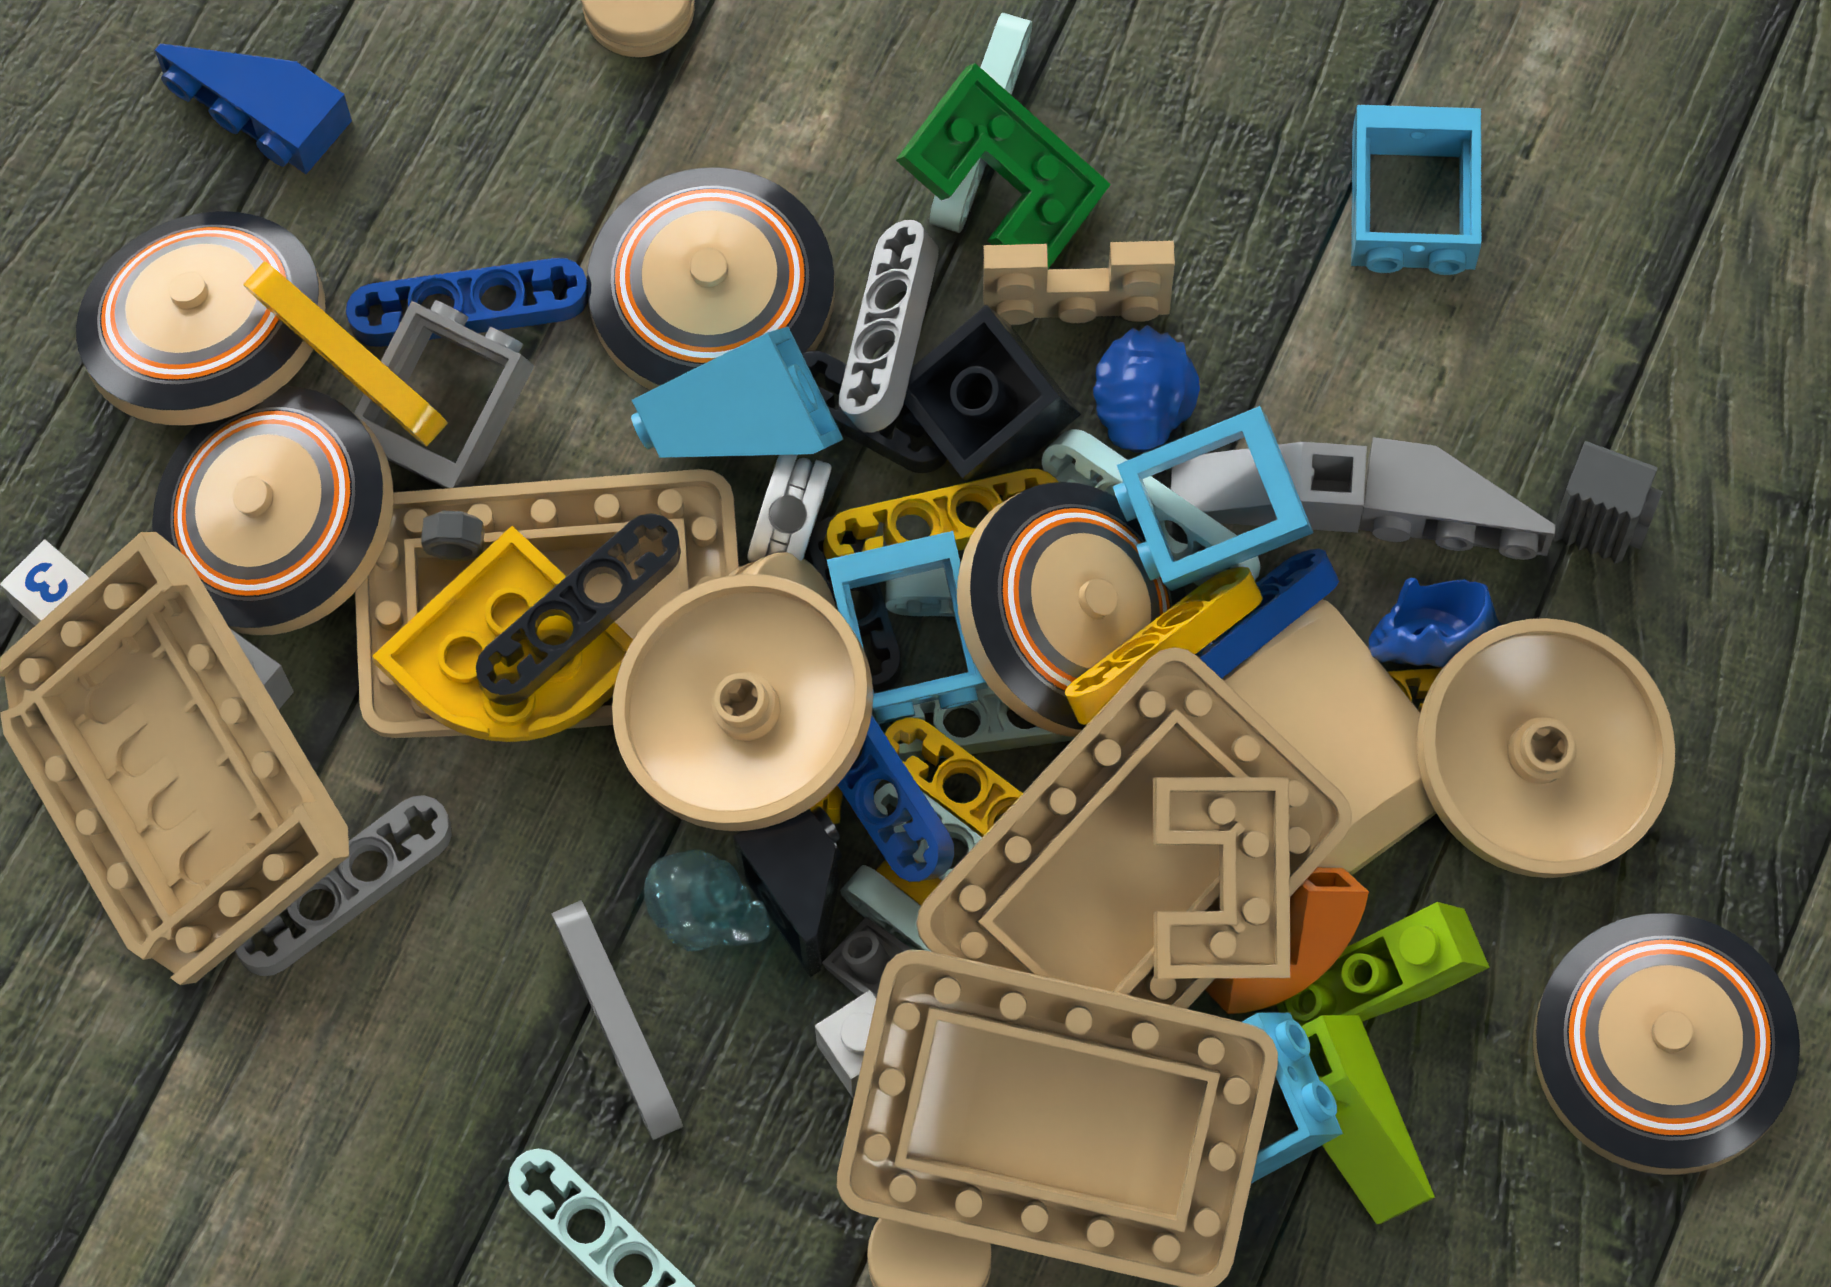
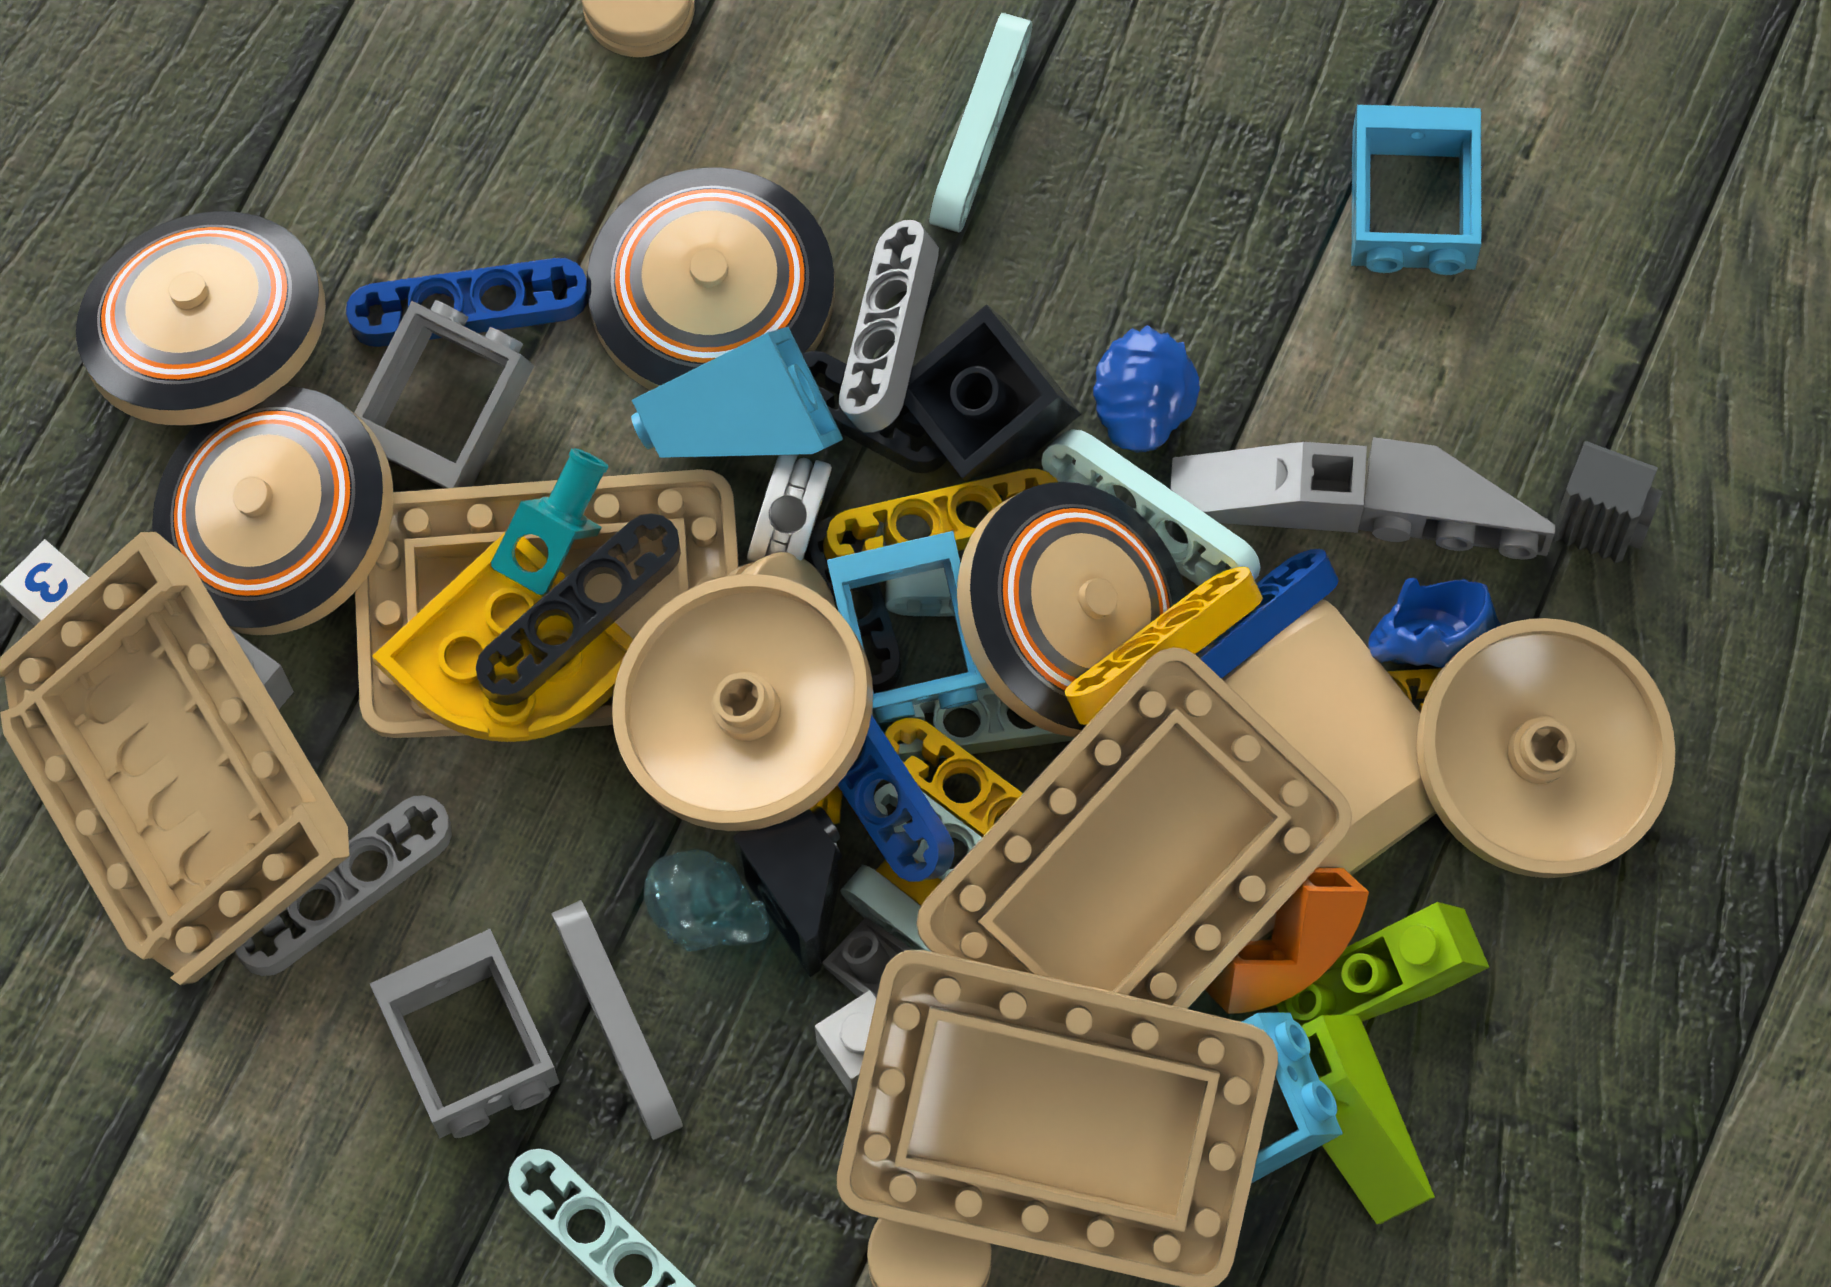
(270, 99): blue slope -> none
(345, 353): yellow beam -> none
(438, 978): none -> light grey window
(453, 535): dark grey tile -> none
(555, 520): none -> teal bracket
(989, 123): green plate -> none
(1132, 287): tan plate -> none
(1155, 551): medium azure window -> none
(1252, 831): tan plate -> none
(1666, 1043): dish -> none

